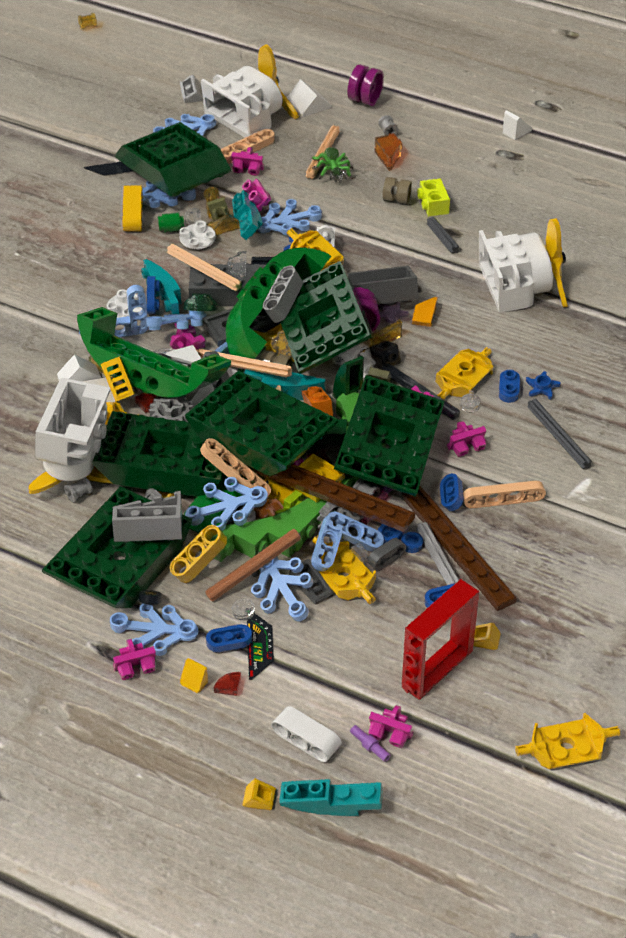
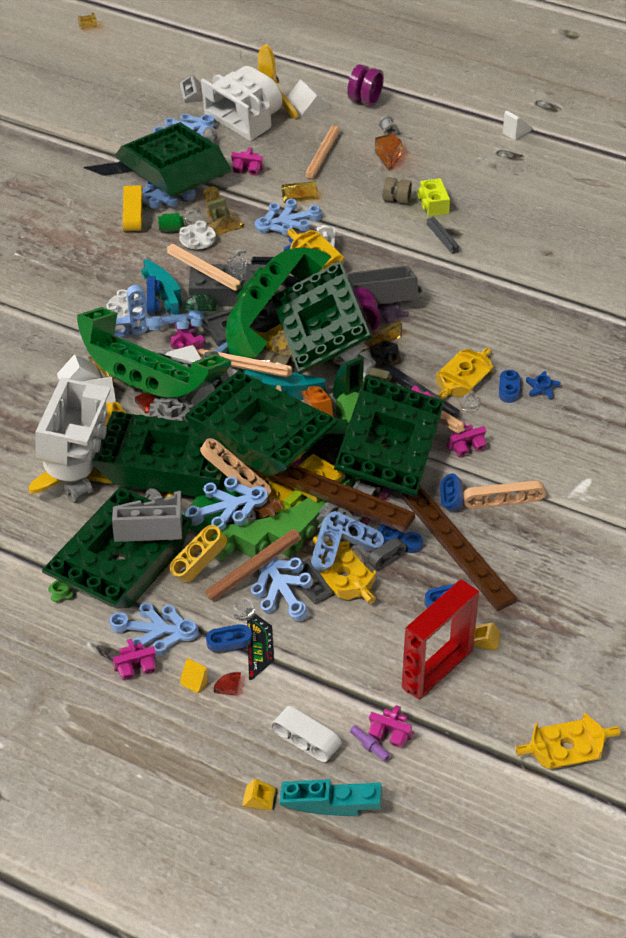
(59, 591): none -> bright green plate
(129, 392): yellow slope -> none
(150, 597): black tile -> none
(207, 132): none -> light grey bush
(246, 214): teal slope -> none
(257, 193): dark pink hips -> none
(261, 139): light nougat beam -> none
(283, 294): light grey beam -> none
(299, 191): none -> clear yellow slope
(333, 164): animal -> none
(424, 312): light orange slope -> none
(437, 553): light grey axle -> none
(451, 422): none -> light nougat axle
(522, 266): white brick -> none
(559, 434): black axle -> none

